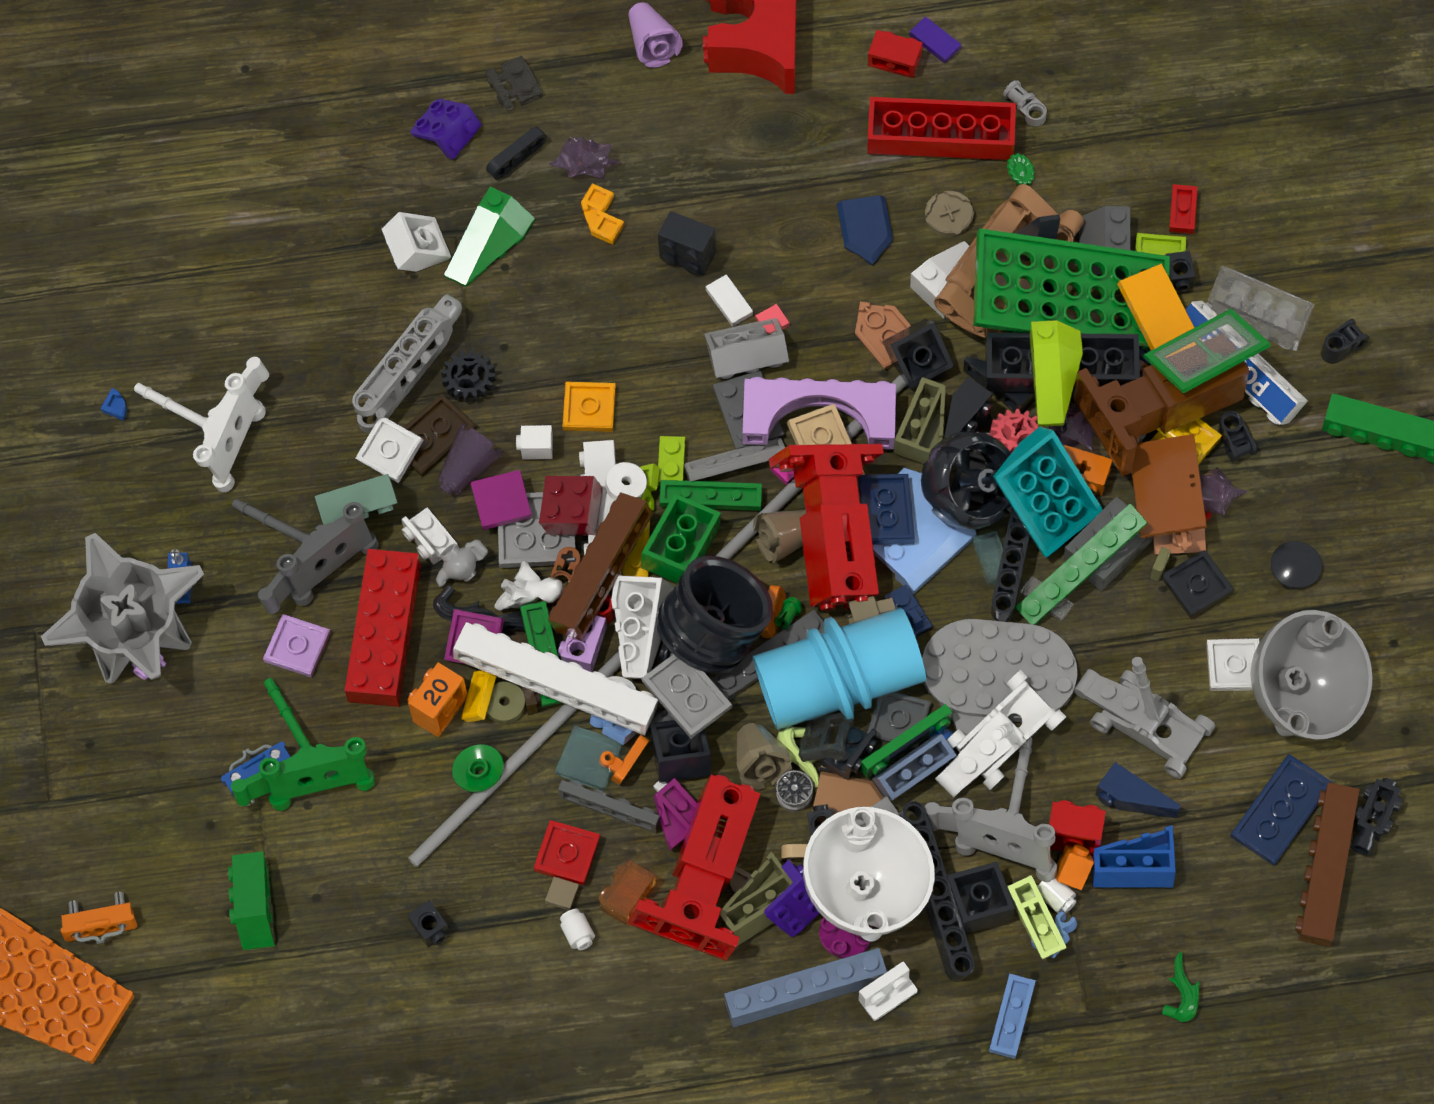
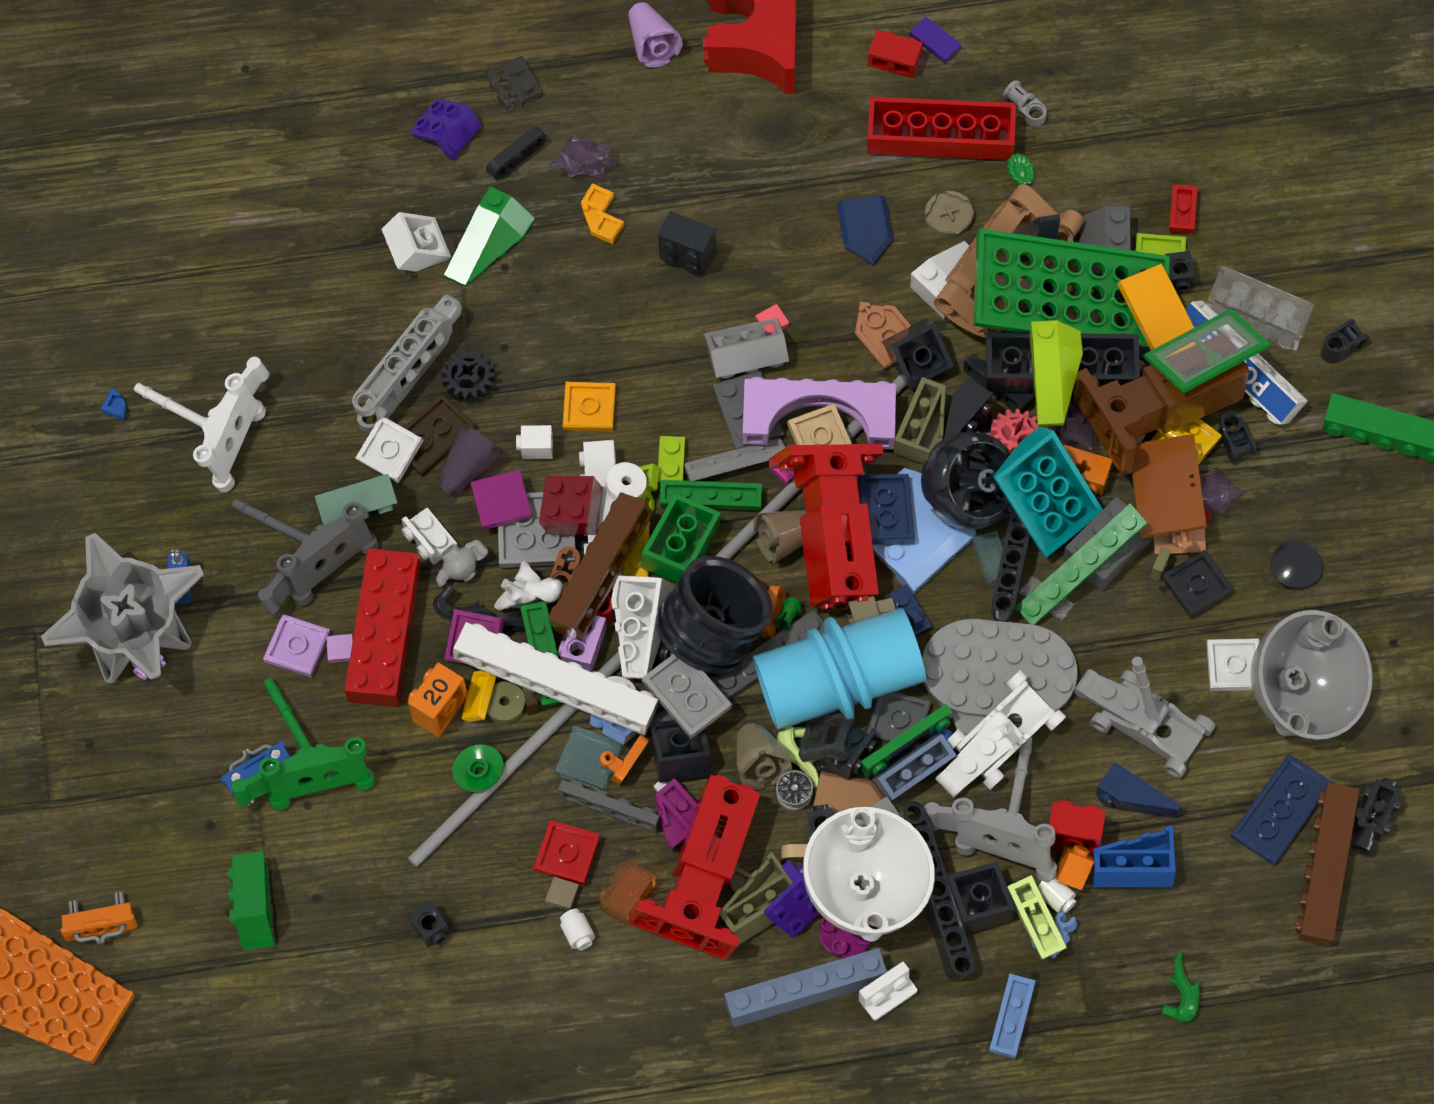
(339, 648): none -> lavender tile
(729, 300): white tile -> none

